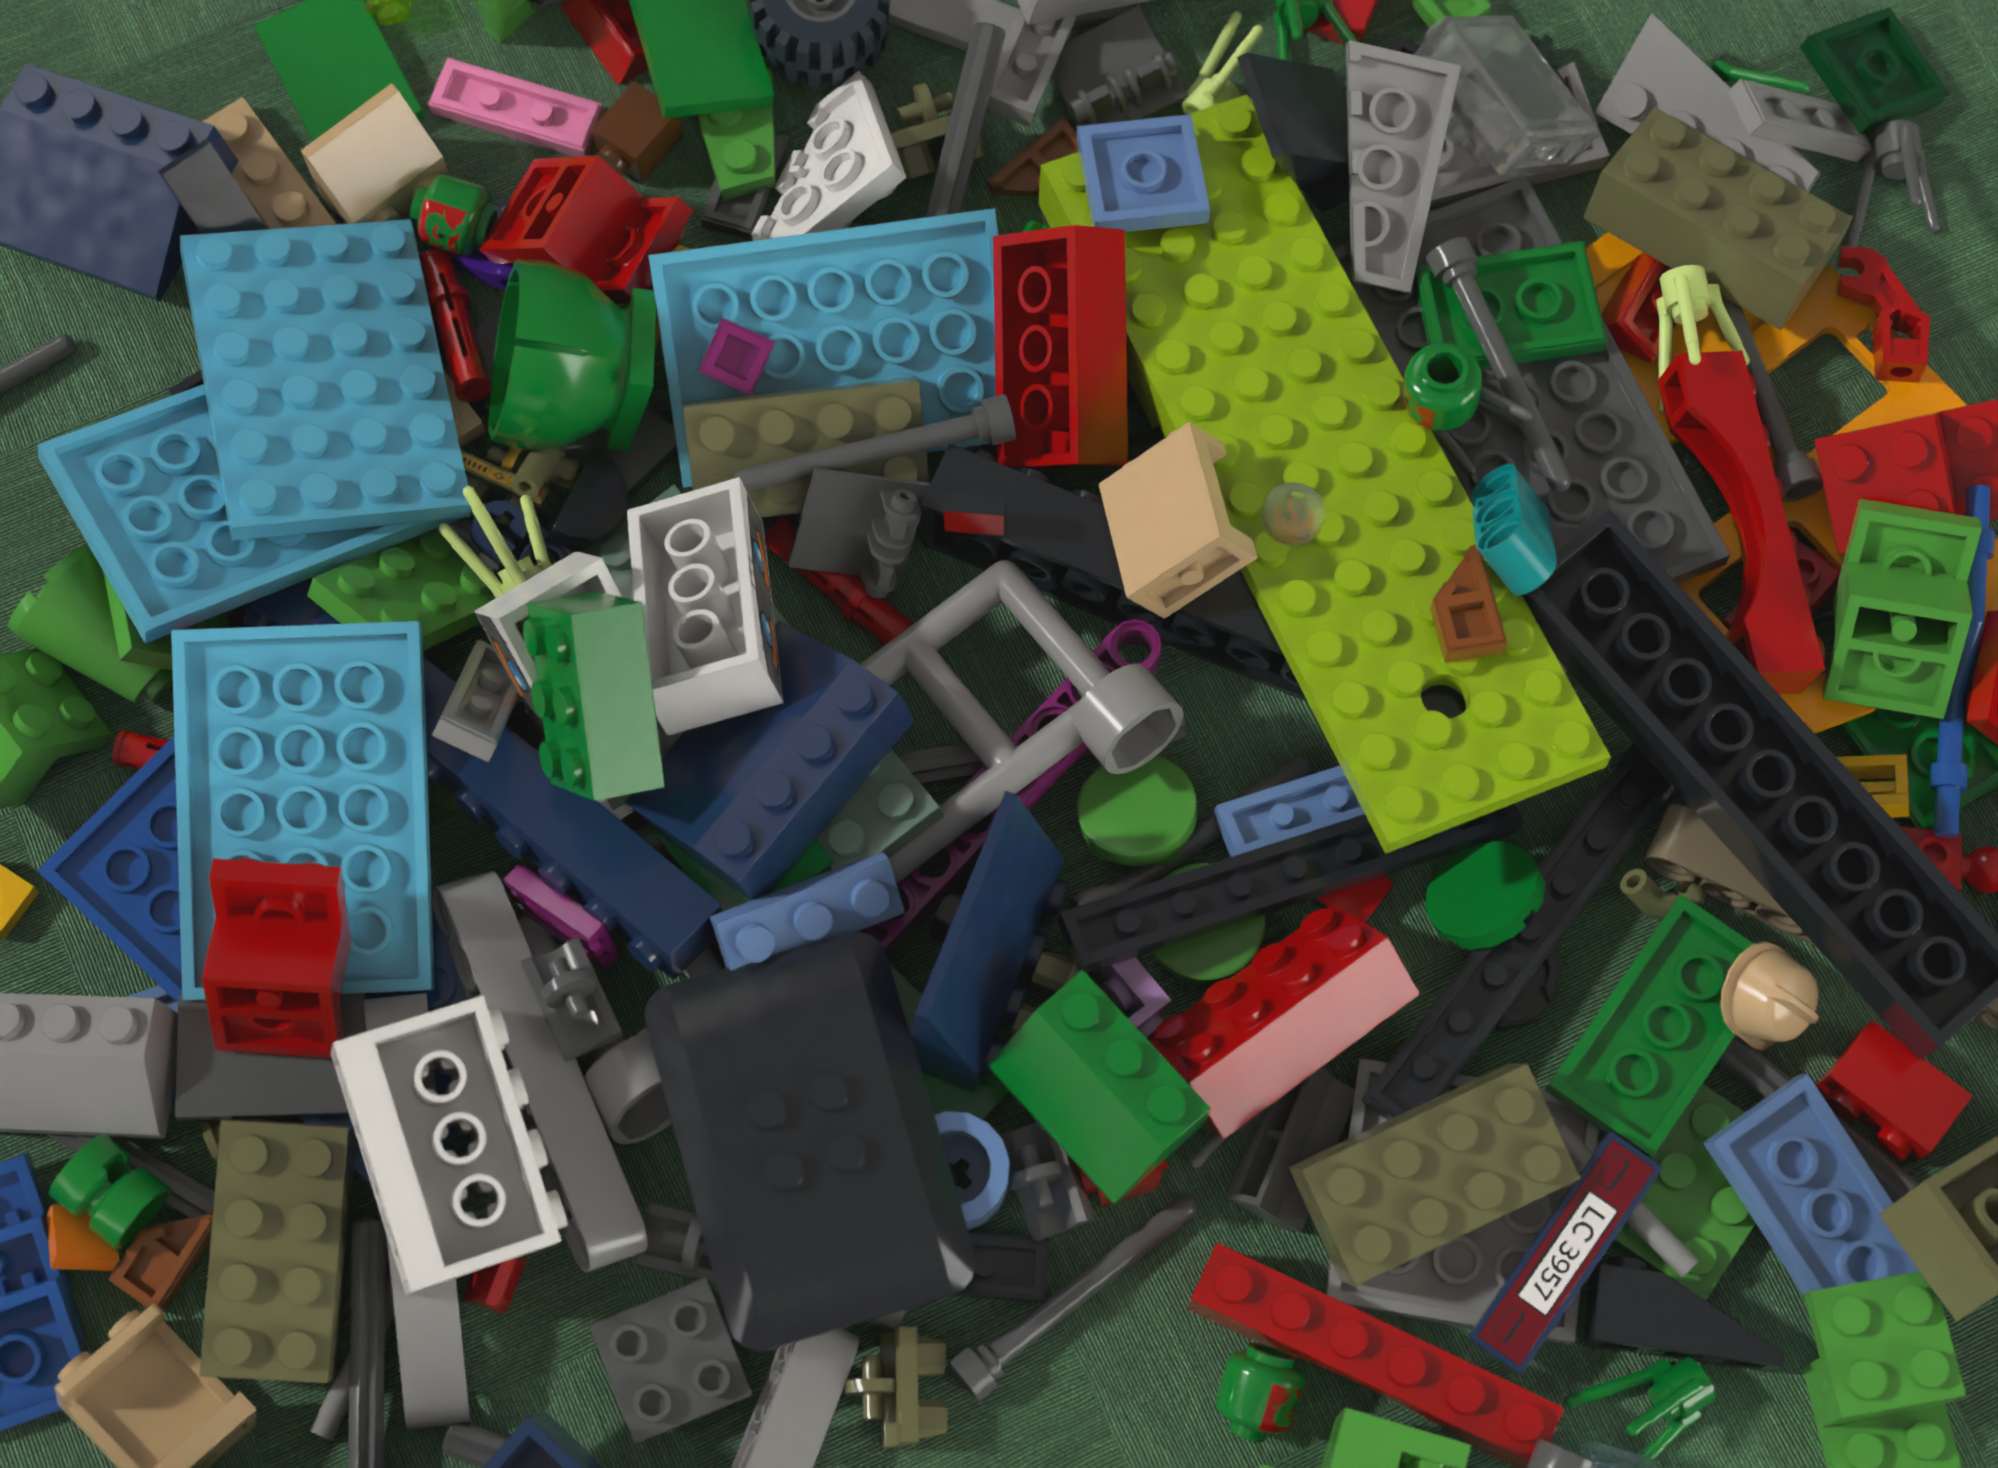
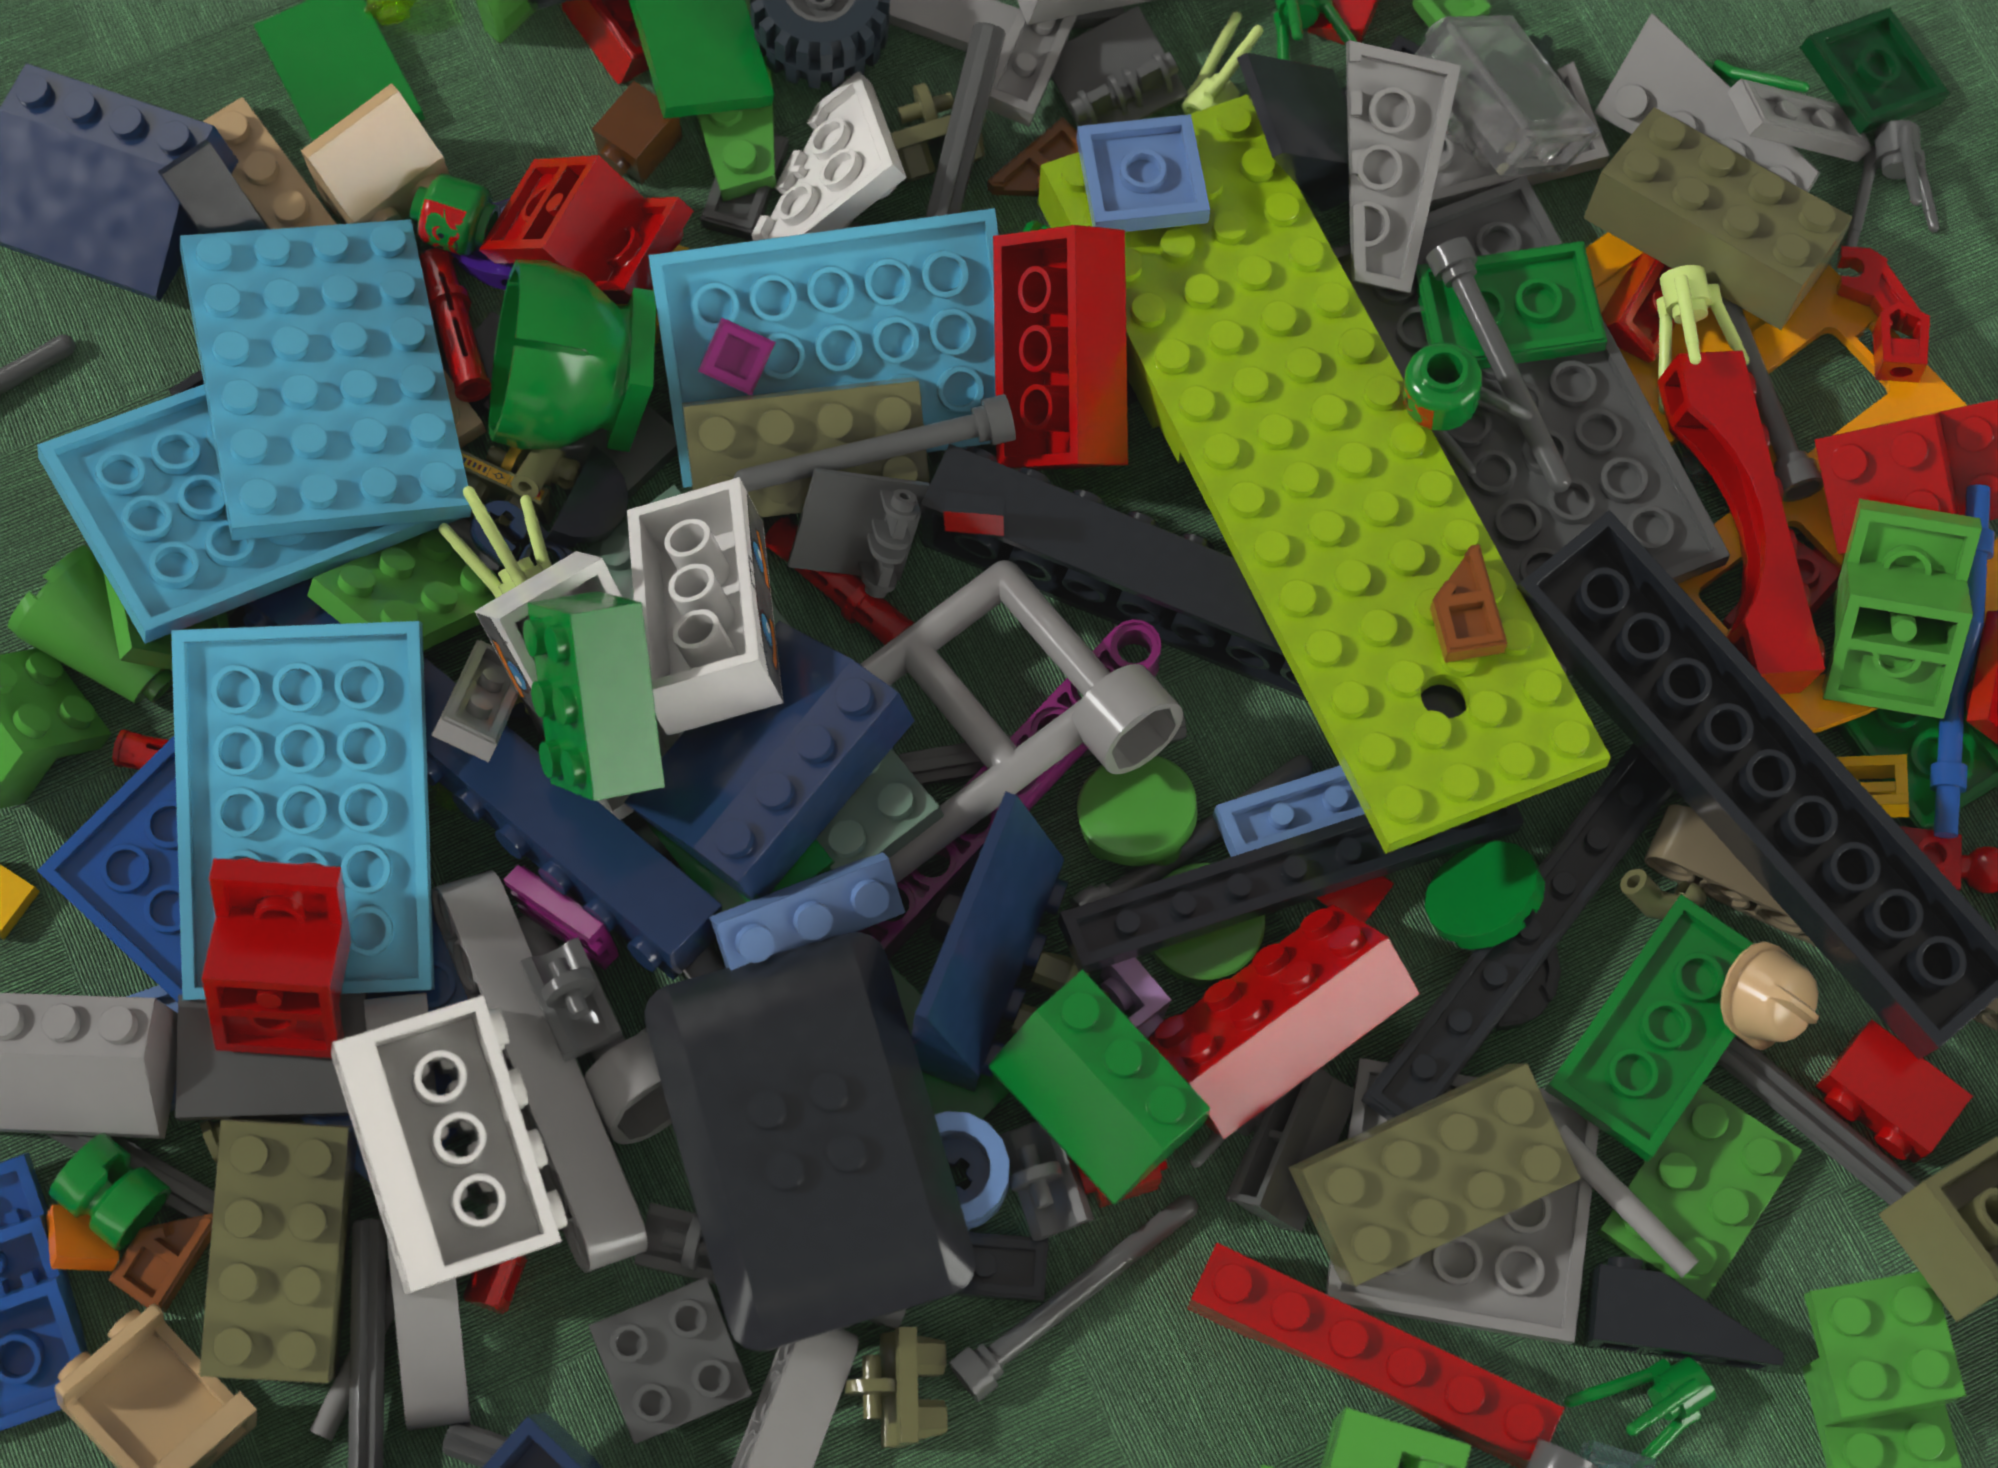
(515, 108): bright pink tile -> none
(1173, 522): tan panel -> none
(1260, 1392): green head -> none
(1293, 514): clear tile -> none
(1513, 530): teal beam -> none
(1565, 1252): tile -> none
(1809, 1190): medium blue plate -> none

